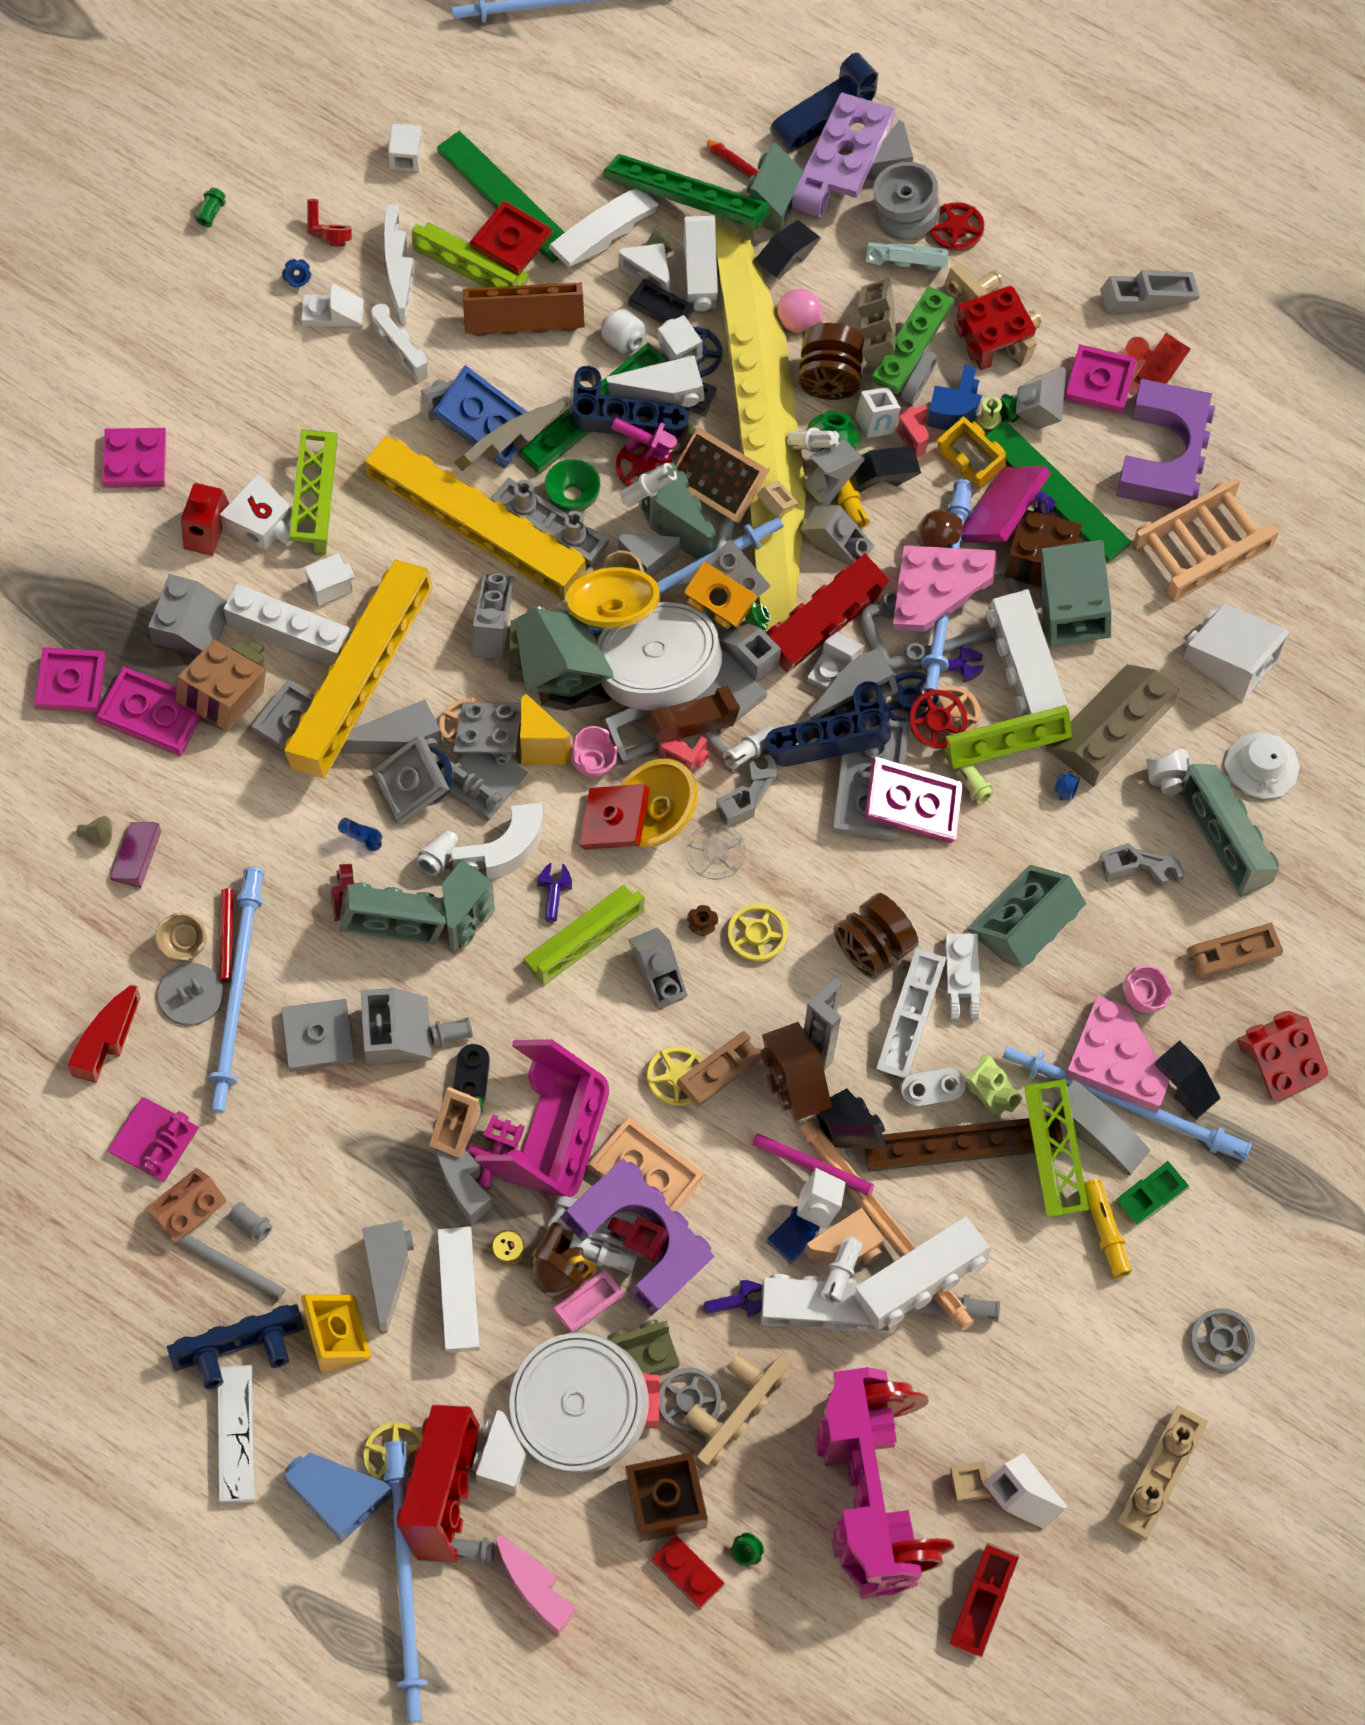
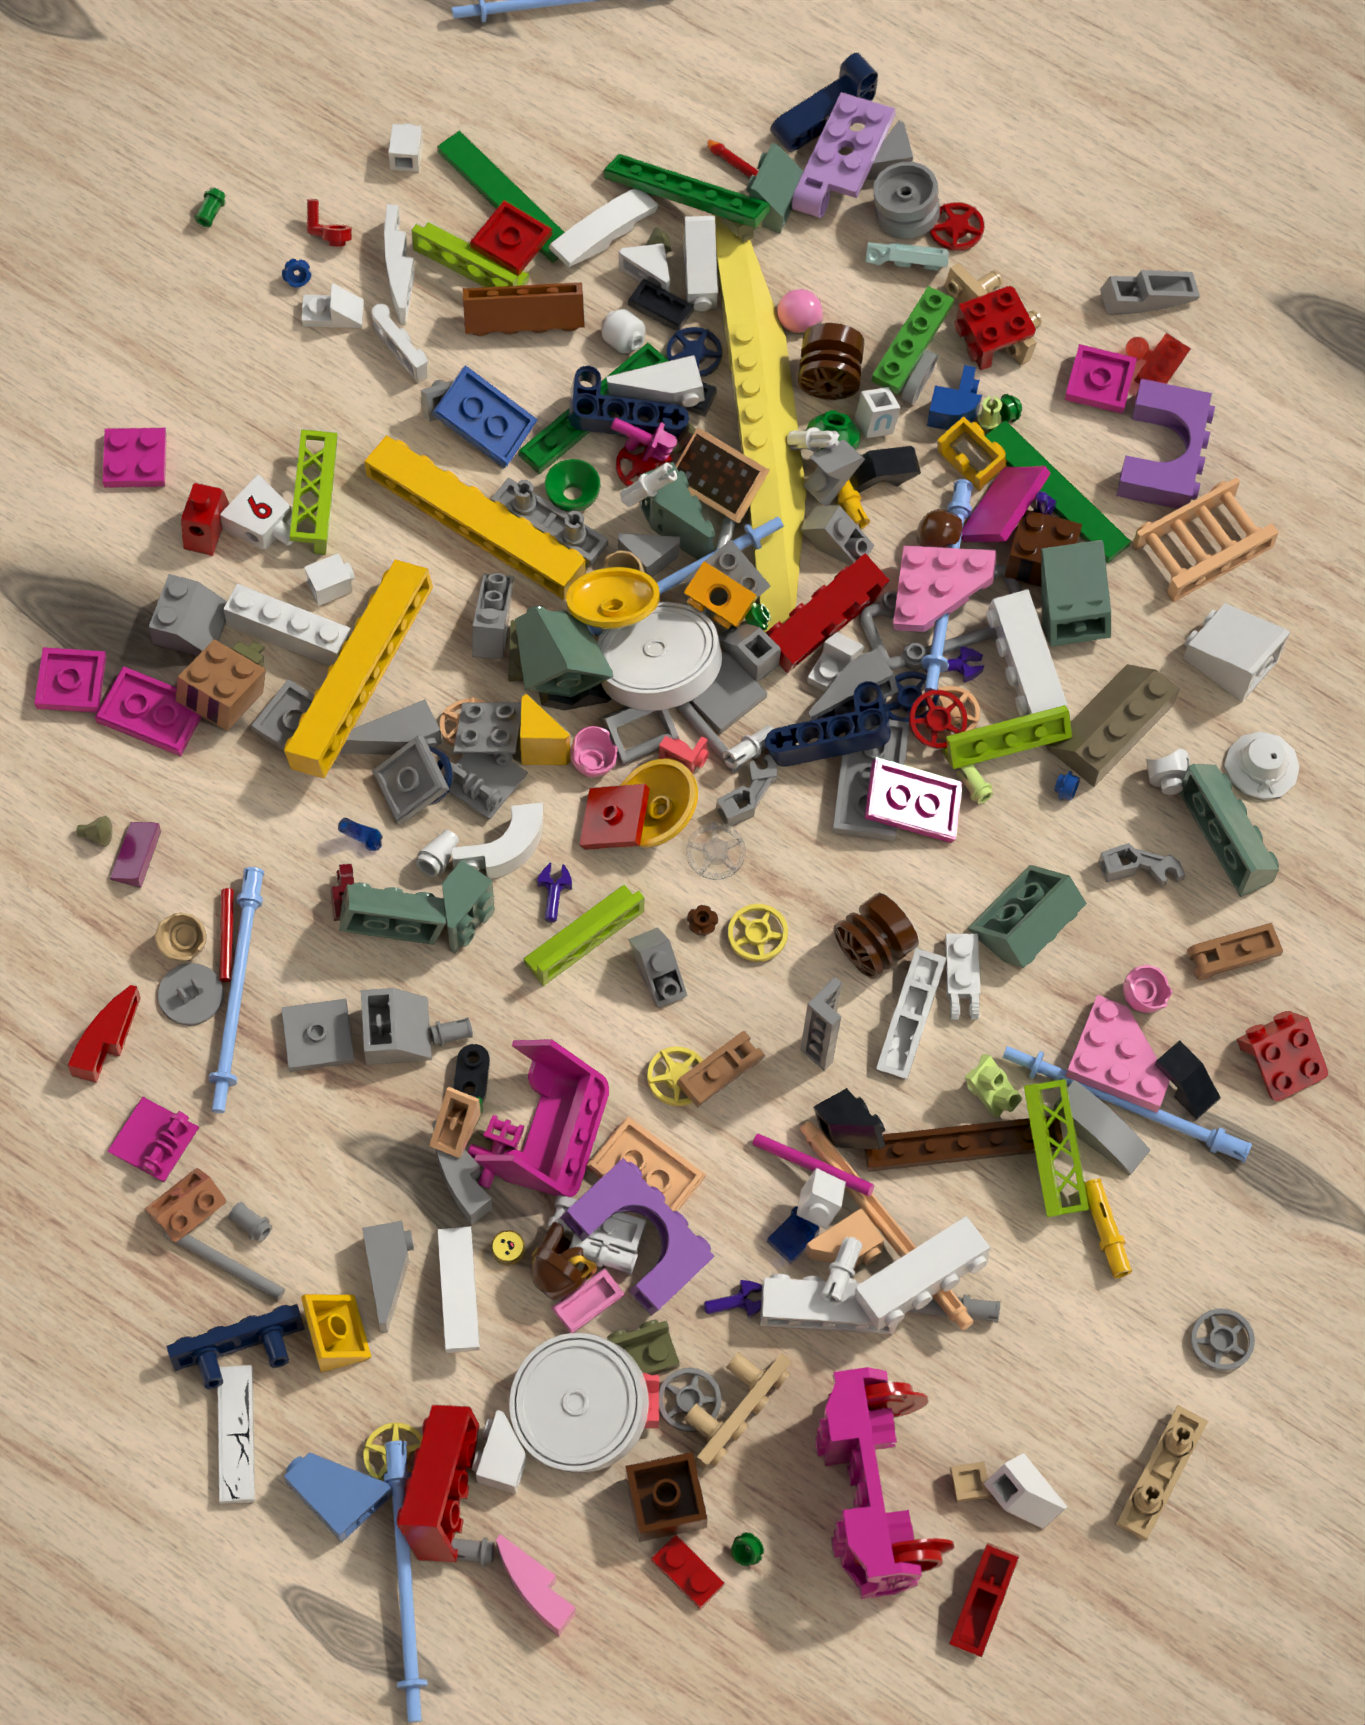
(516, 431): dark tan slope -> none
(641, 1238): dark red plate -> none
(679, 339): white brick -> none
(694, 716): reddish brown leg -> none
(777, 499): tan plate -> none
(785, 247): black slope -> none
(795, 1071): reddish brown brick -> none
(878, 319): dark tan slope -> none
(911, 428): coral bracket -> none
(933, 1086): white plate -> none
(1042, 399): light grey slope -> none
(1152, 1193): green slope -> none

